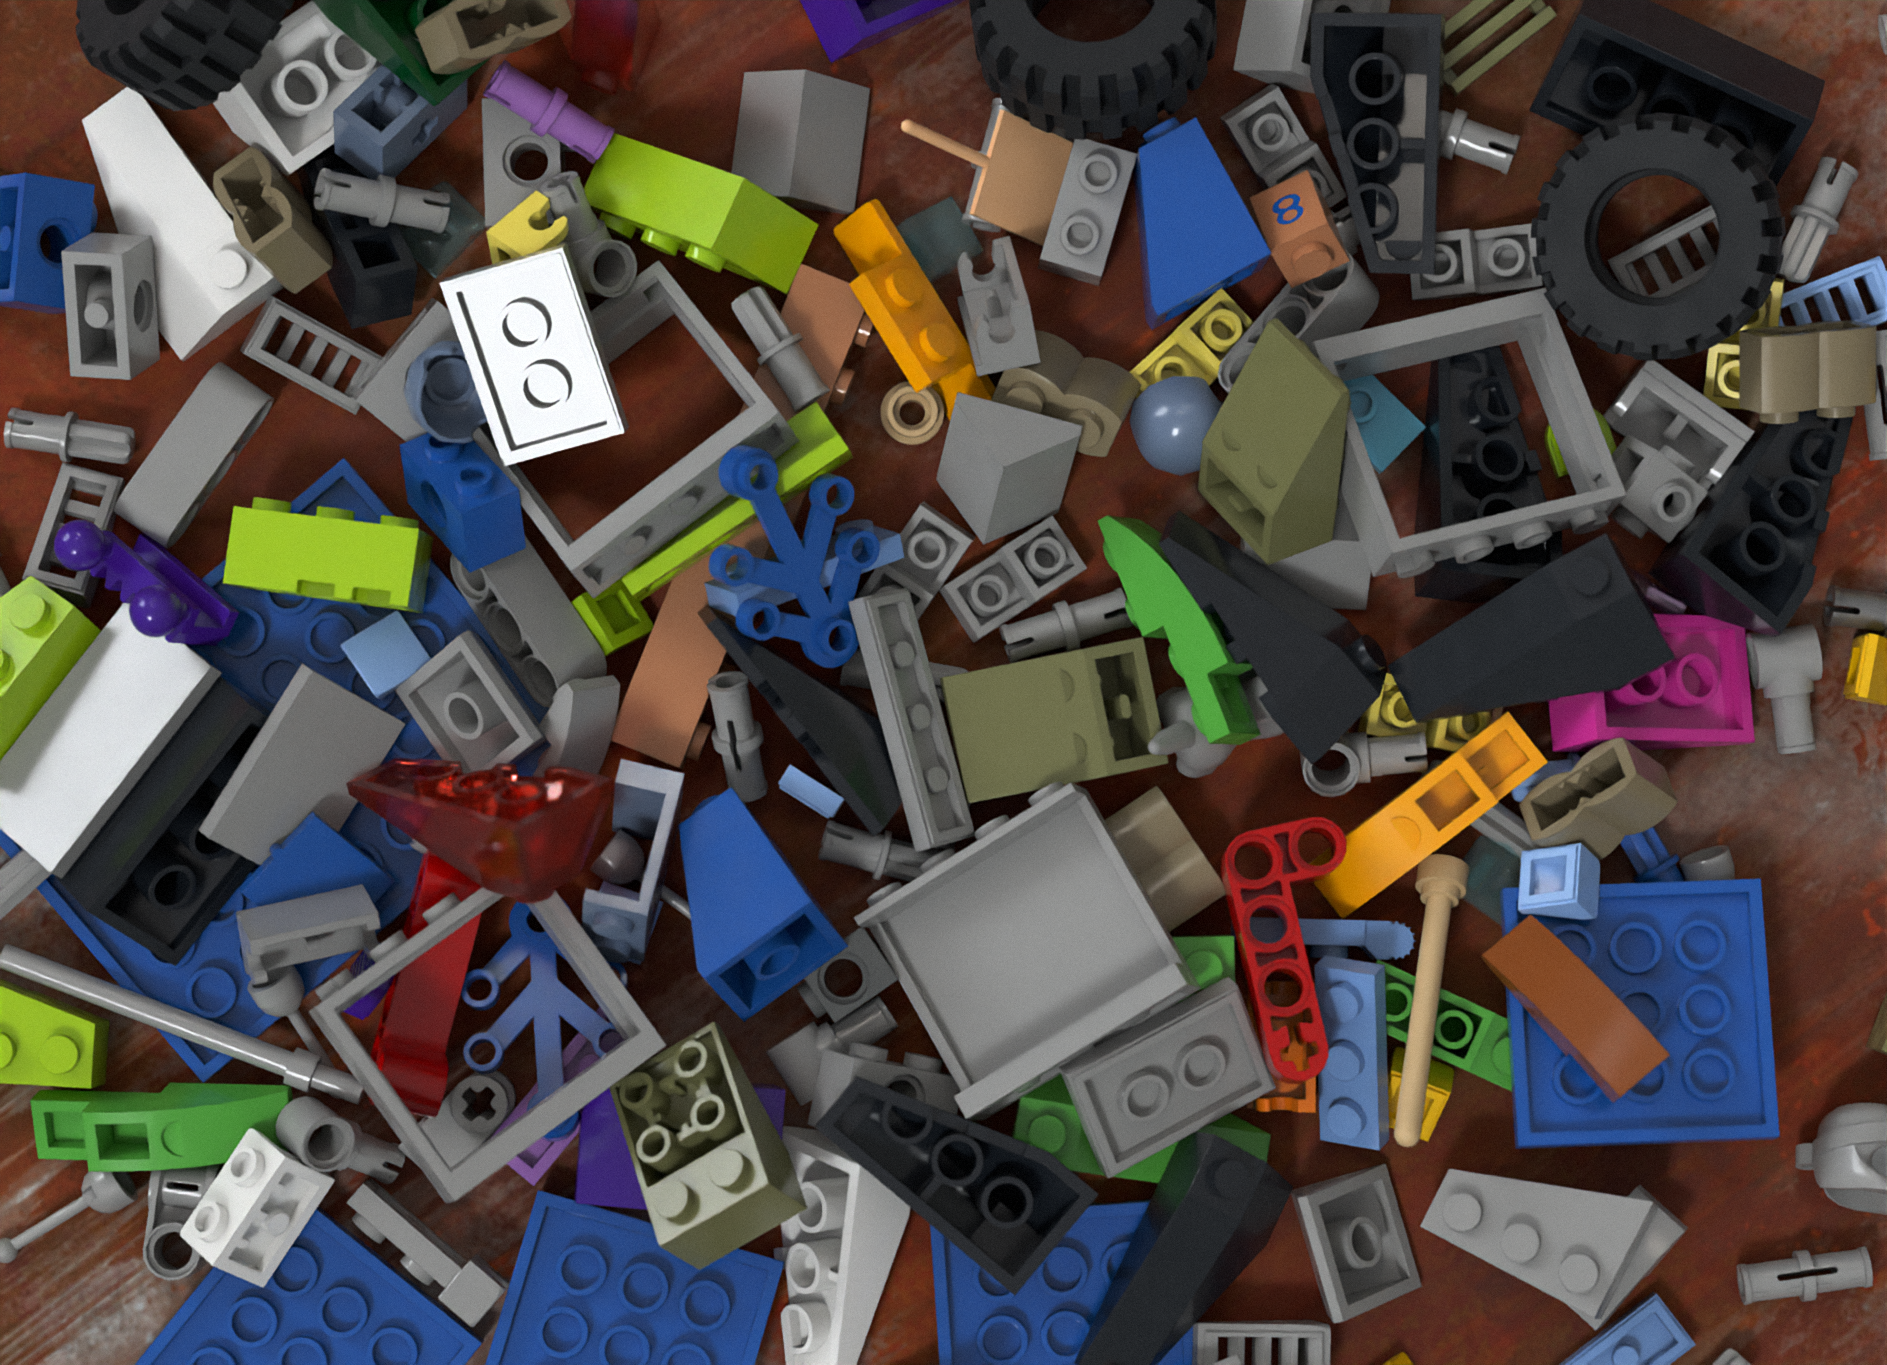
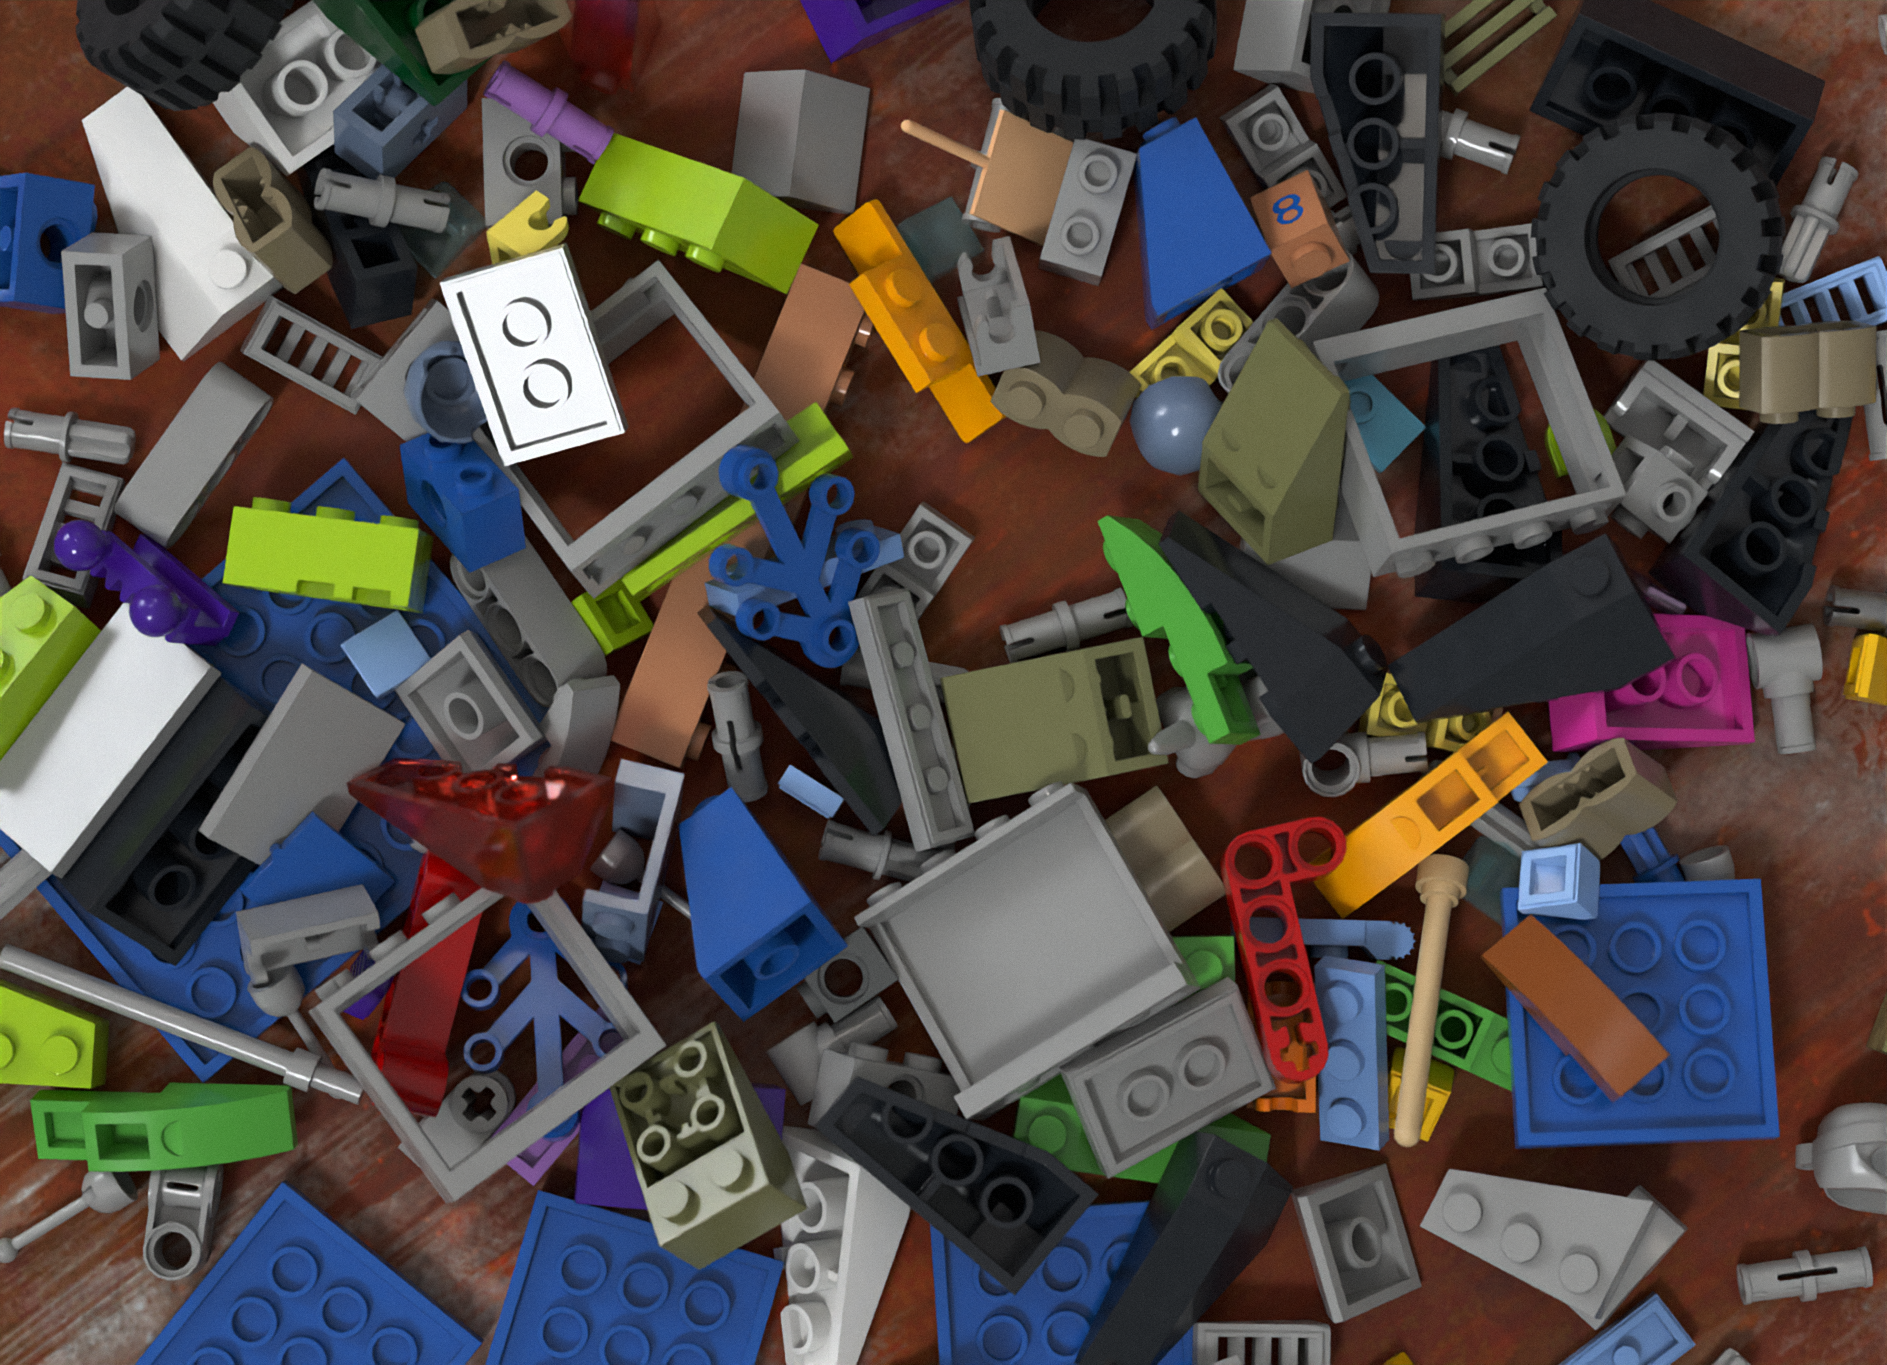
(255, 1209): white bracket -> none
(338, 1143): light grey pin -> none
(468, 1286): light grey plate -> none
(590, 239): light grey pin -> none
(779, 348): light grey axle -> none
(912, 434): tan plate -> none
(1005, 465): light grey slope -> none
(1012, 579): light grey slope -> none

